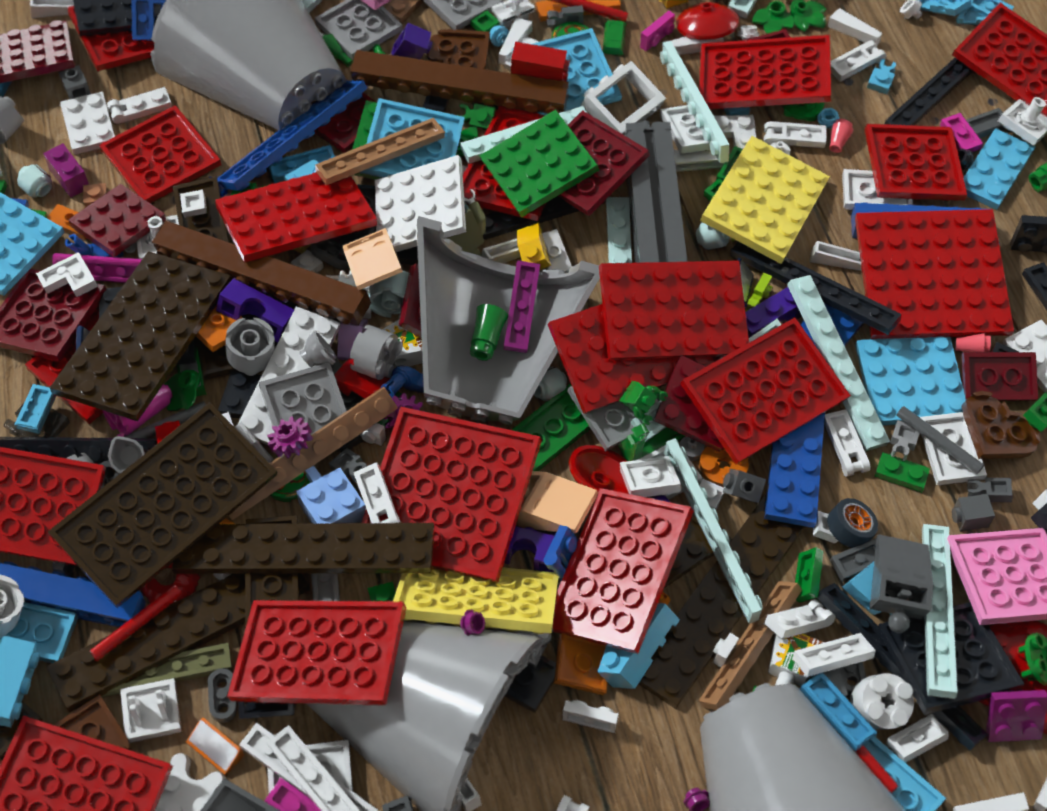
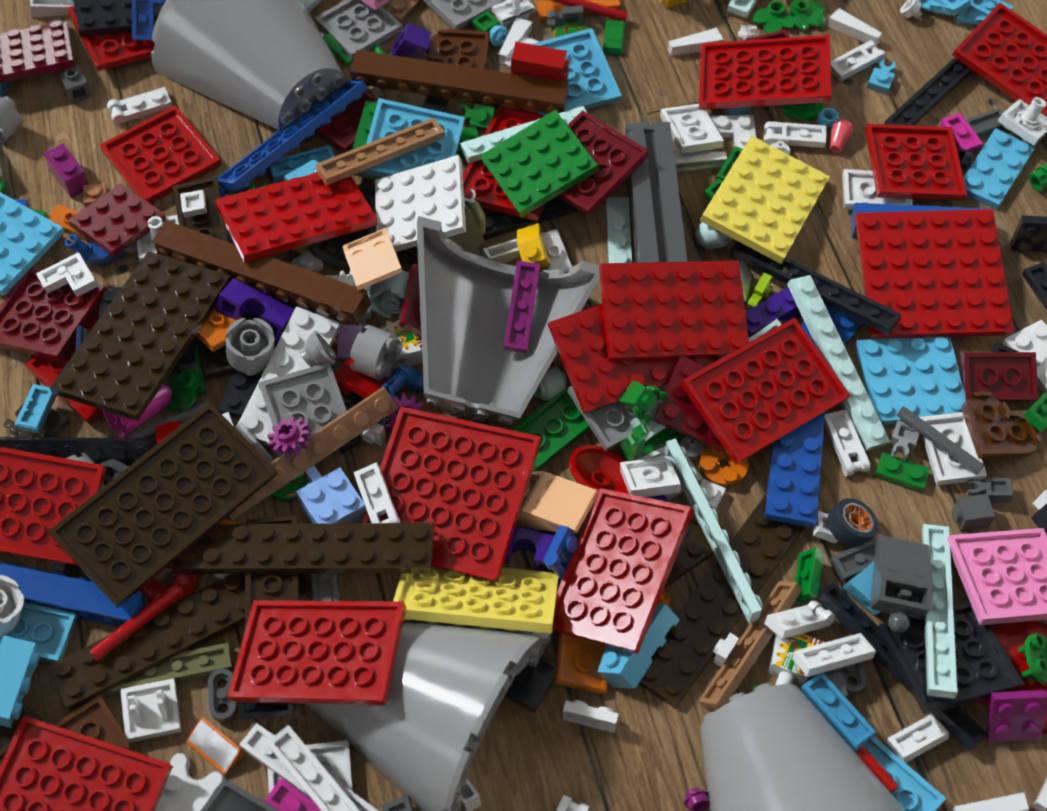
(34, 181): light aqua head -> none
(87, 122): white plate -> none
(105, 268): dark pink tile -> none
(124, 453): light grey piece -> none
(348, 462): dark grey plate -> none
(382, 592): green plate -> none
(472, 622): magenta plate -> none
(487, 330): green plant -> none
(639, 81): white window -> none
(656, 31): dark pink plate -> none
(696, 104): light aqua plate -> none
(707, 21): red dish -> none
(743, 485): dark grey brick -> none
(835, 256): white piece -> none
(896, 703): white brick -> none
(974, 343): coral cone -> none

